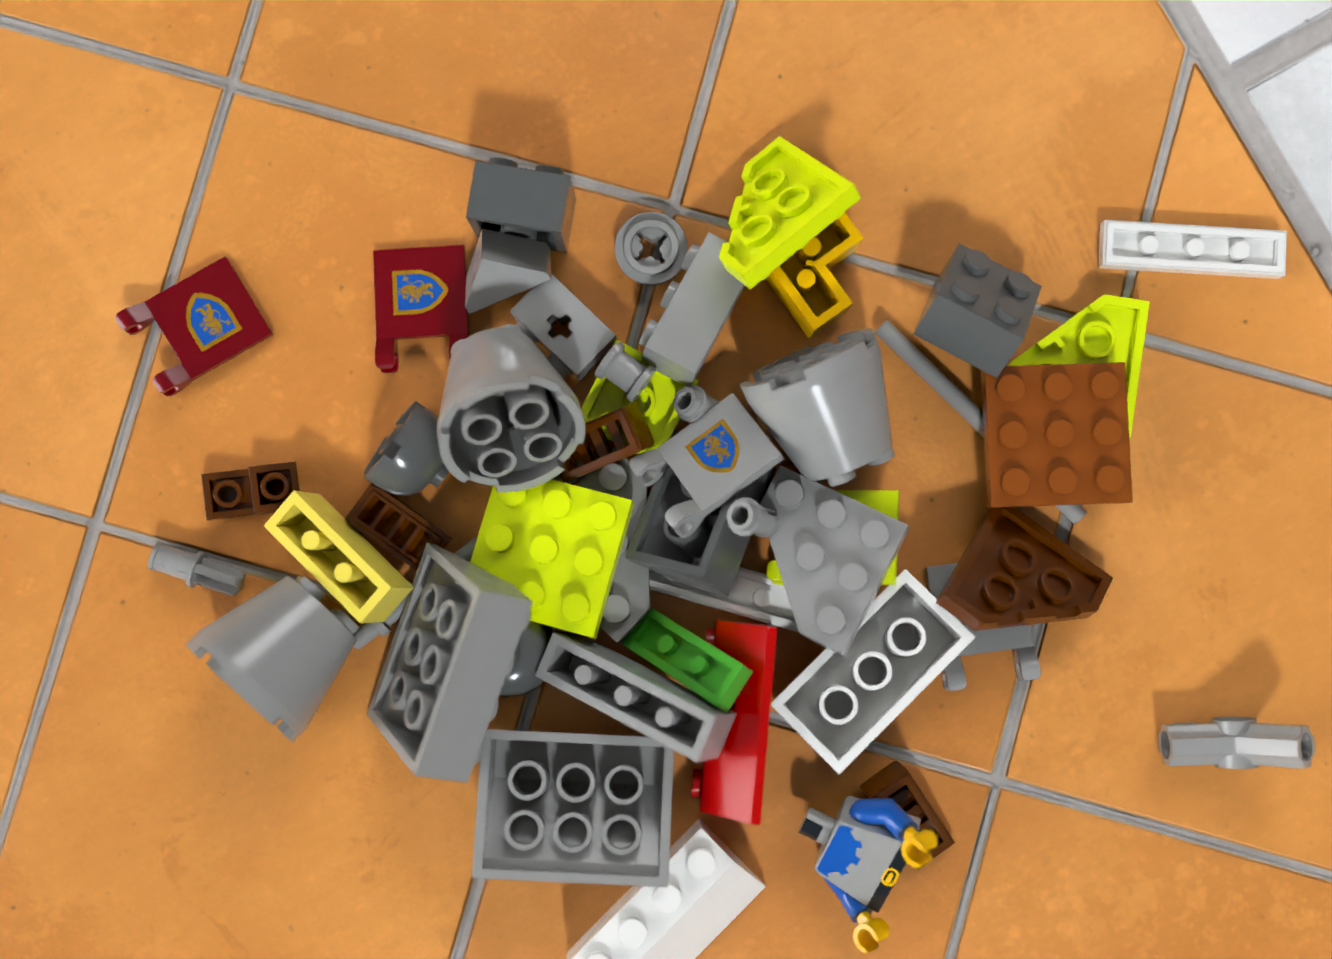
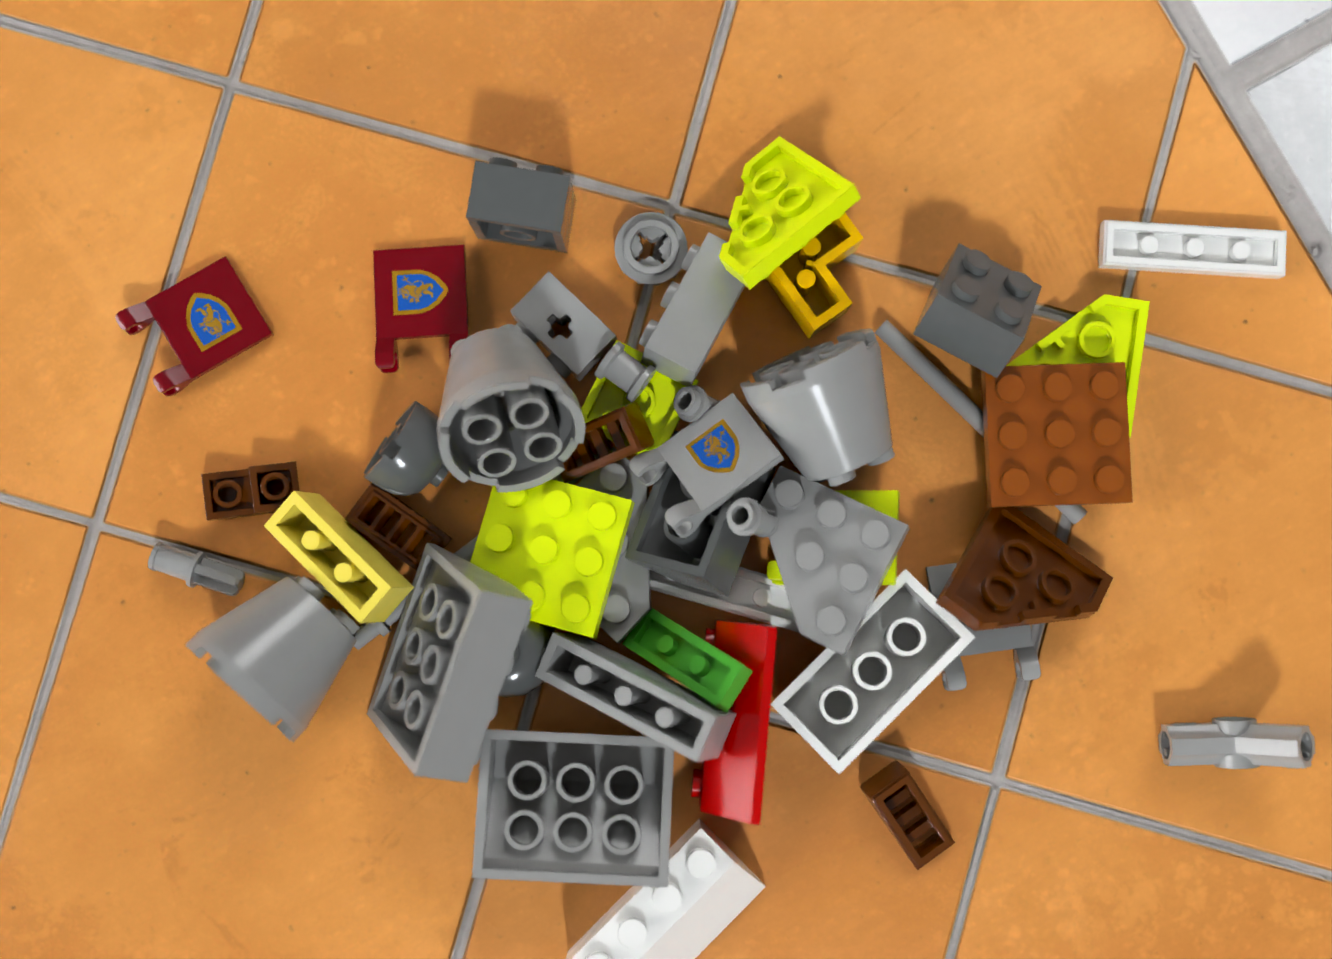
(504, 268): light grey slope -> none
(865, 855): torso -> none

